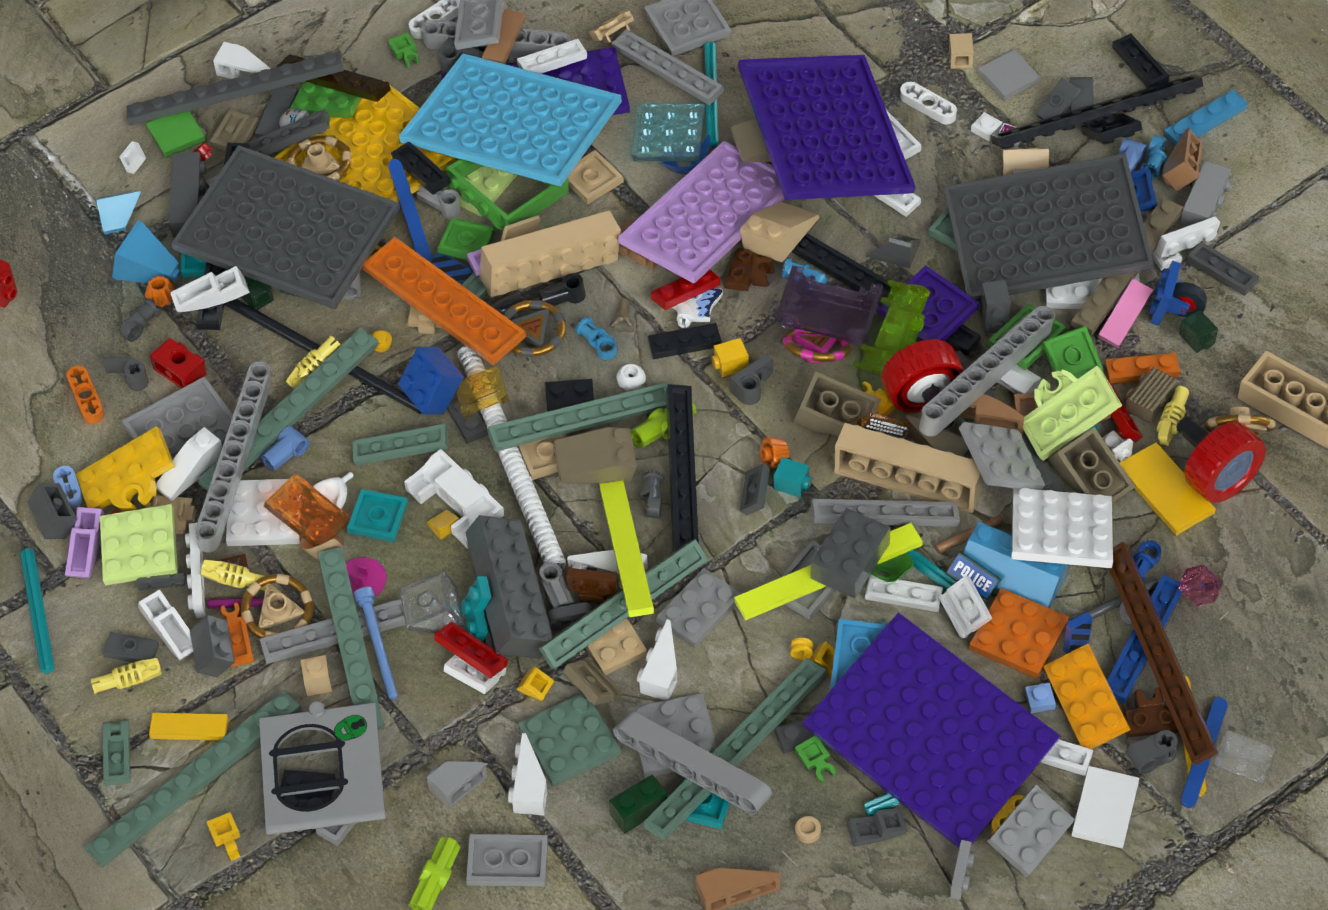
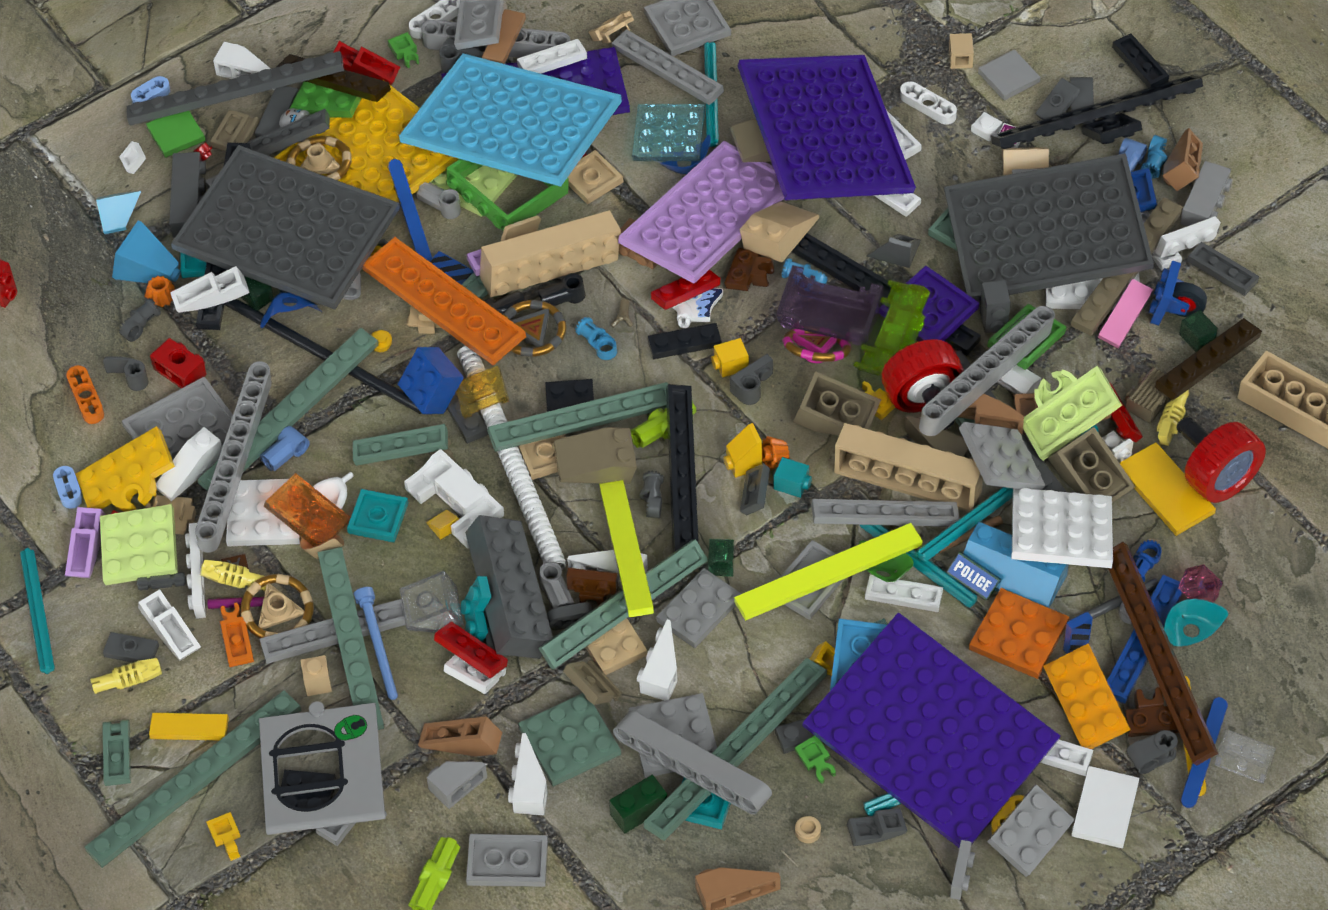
(52, 511): dark grey brick -> none
(153, 88): none -> light blue beam
(212, 646): dark grey brick -> none
(277, 305): none -> blue piece
(311, 362): light yellow hinge -> none
(366, 573): dark pink piece -> none
(367, 63): none -> red slope
(421, 168): black plate -> none
(463, 736): none -> medium nougat slope
(464, 237): bright green tile -> none
(535, 684): yellow slope -> none
(631, 383): white plate -> none
(721, 557): none -> clear green brick
(744, 451): none -> yellow slope
(801, 648): yellow bush -> none
(850, 553): dark grey brick -> none
(887, 425): slope -> none
(964, 523): none -> teal axle
(965, 607): white plate -> none
(1040, 698): light blue plate -> none
(1072, 352): bright green tile -> none
(1131, 368): orange plate -> none
(1198, 612): none -> teal piece
(1207, 116): dark azure plate -> none
(1208, 359): none -> dark brown plate
(1255, 423): piece -> none

